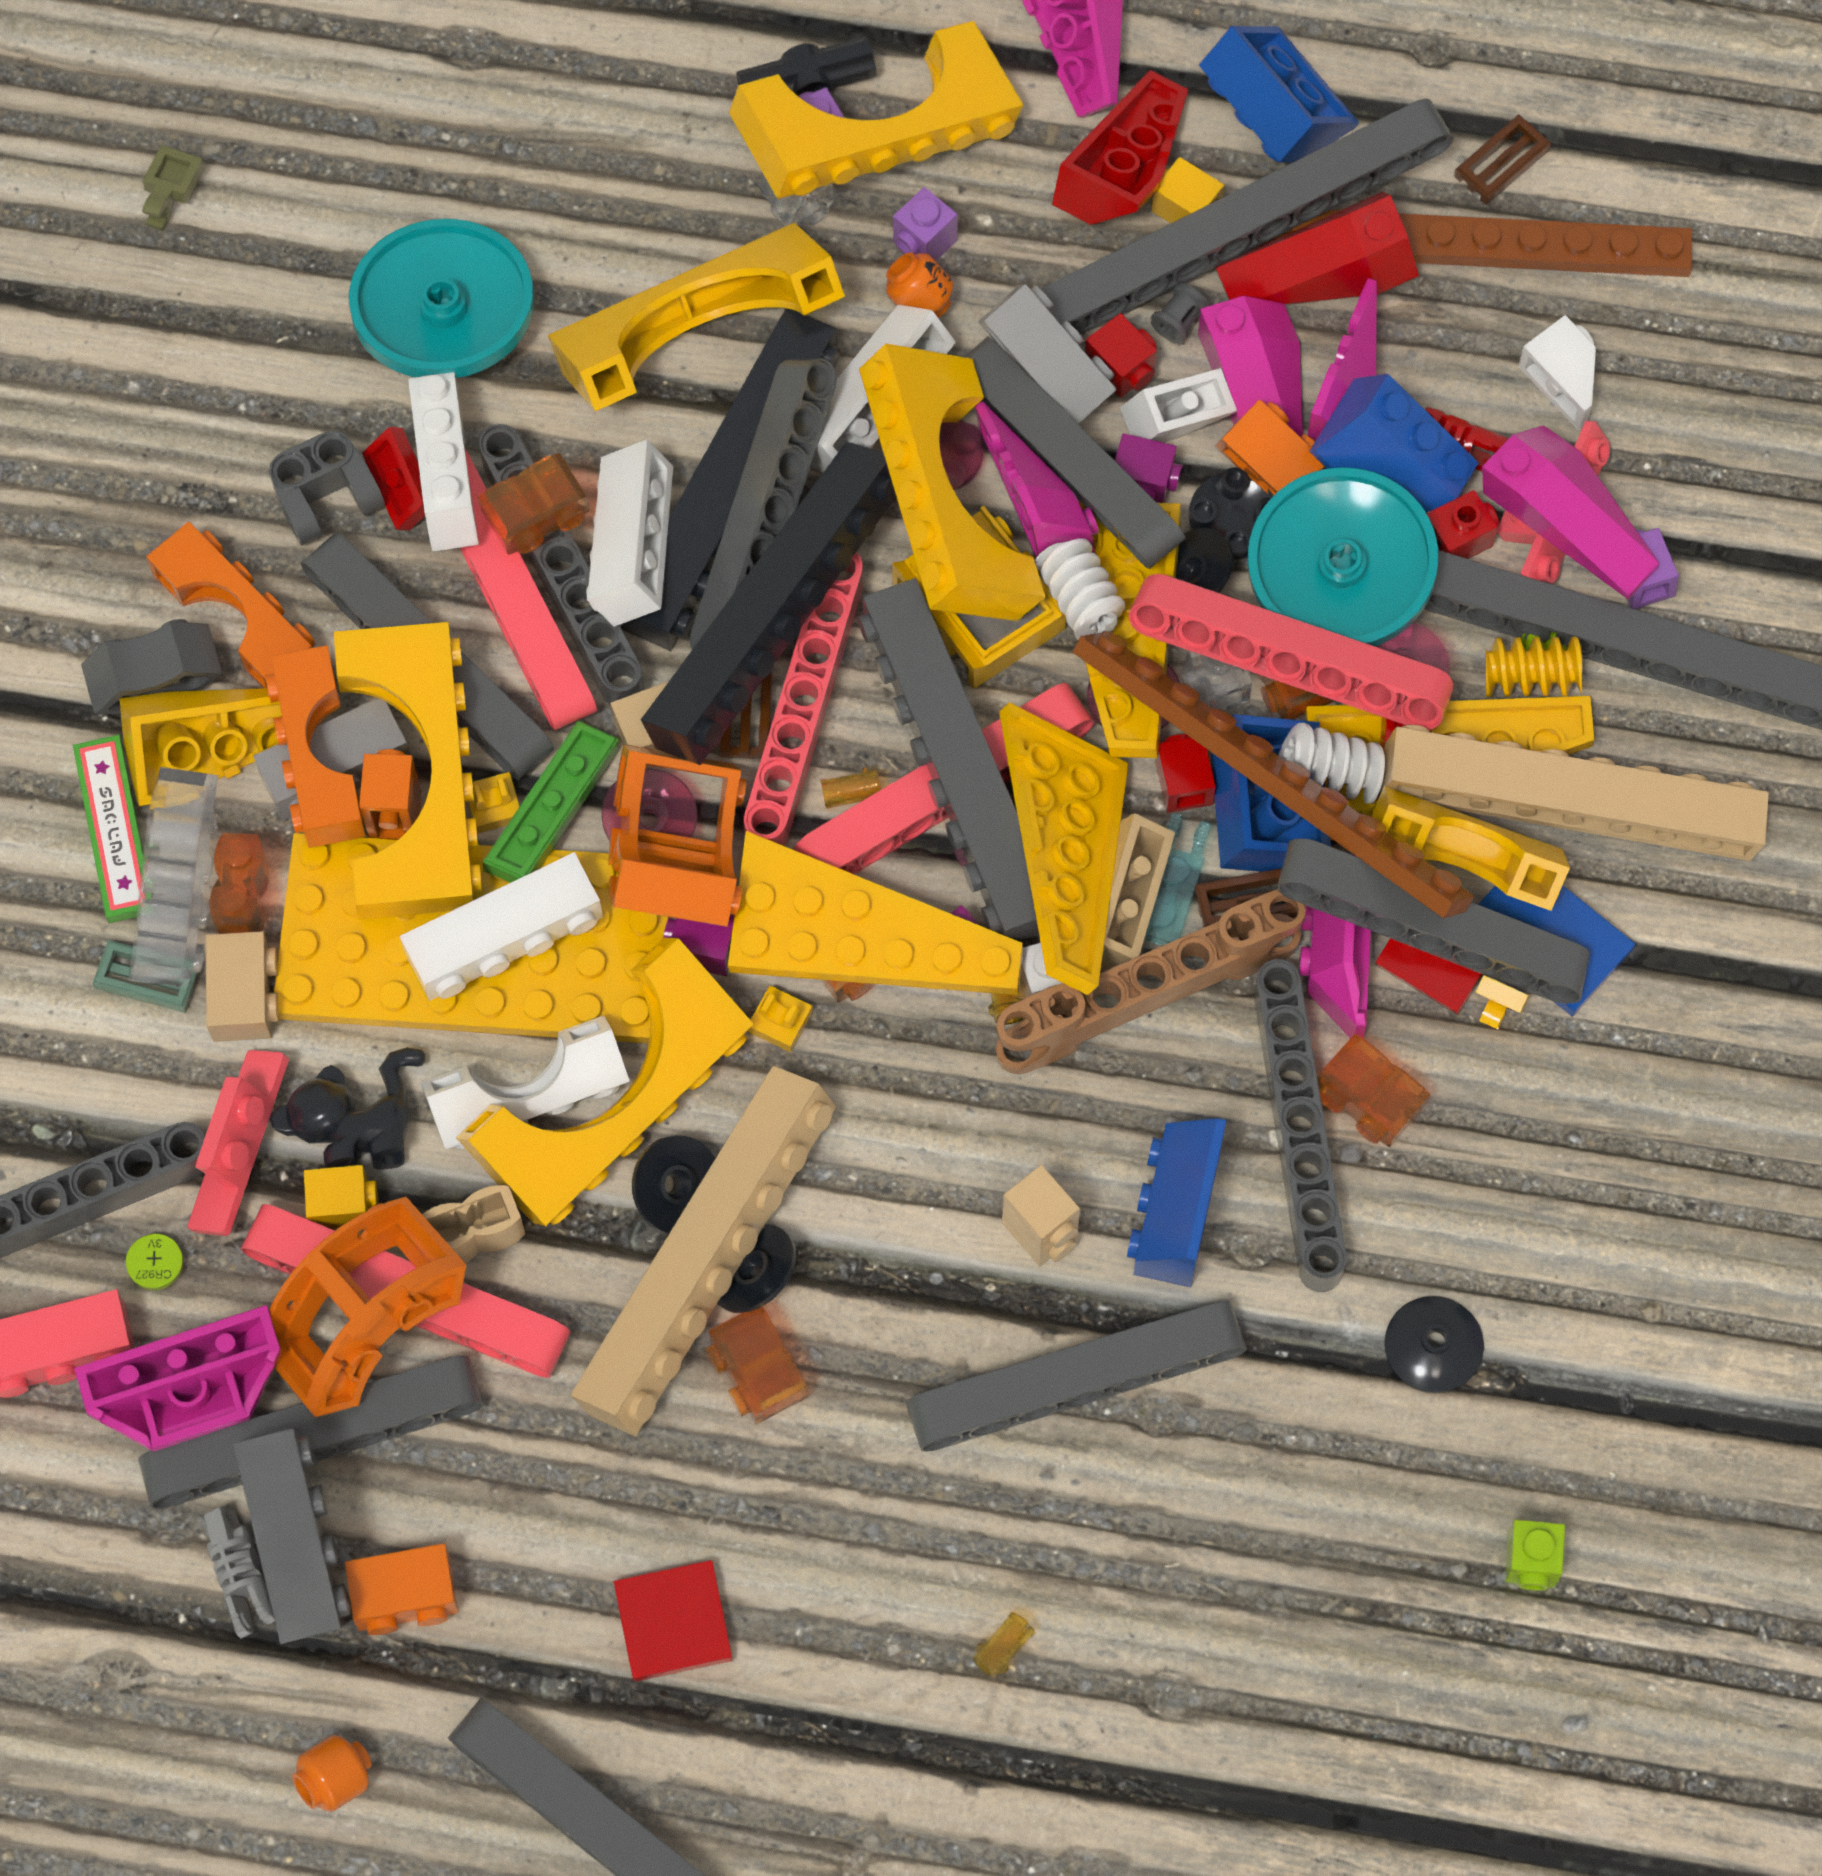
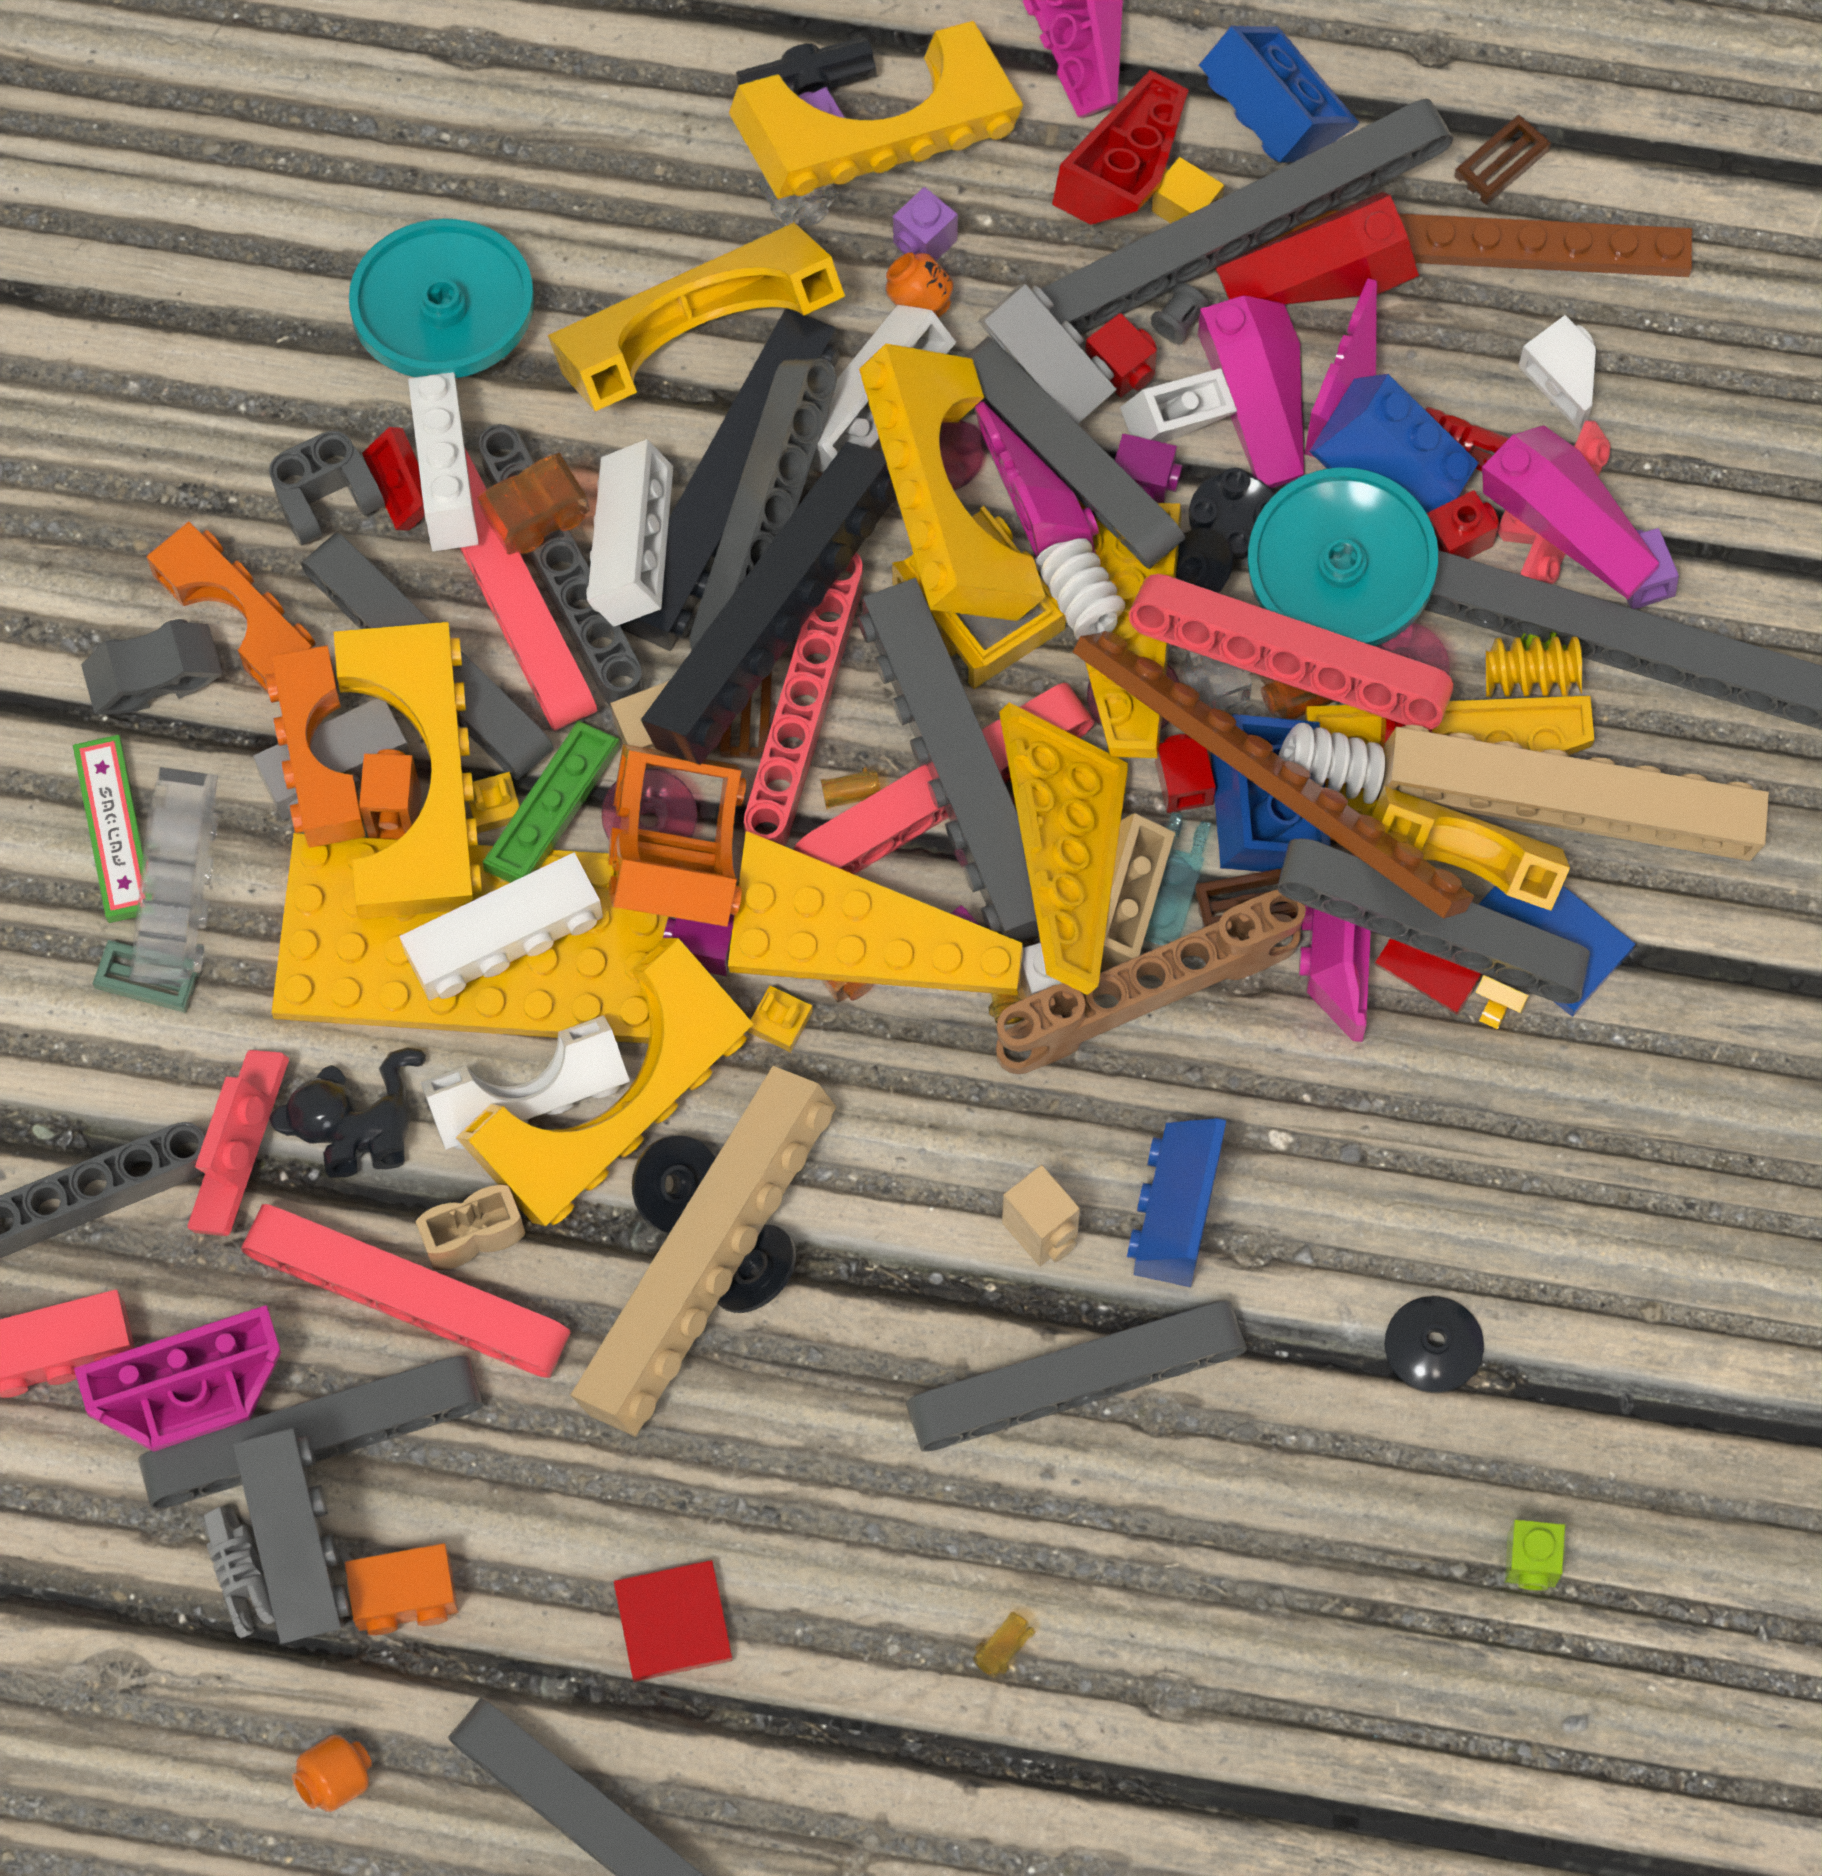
(154, 1262): lime piece -> none
(169, 178): olive plate -> none
(195, 732): yellow wedge -> none
(239, 986): tan brick -> none
(240, 885): clear orange brick -> none
(338, 1195): yellow brick -> none
(434, 1285): orange window -> none
(756, 1364): clear orange brick -> none
(1268, 448): orange brick -> none
(1294, 1146): dark grey beam -> none
(1371, 1091): clear orange brick -> none

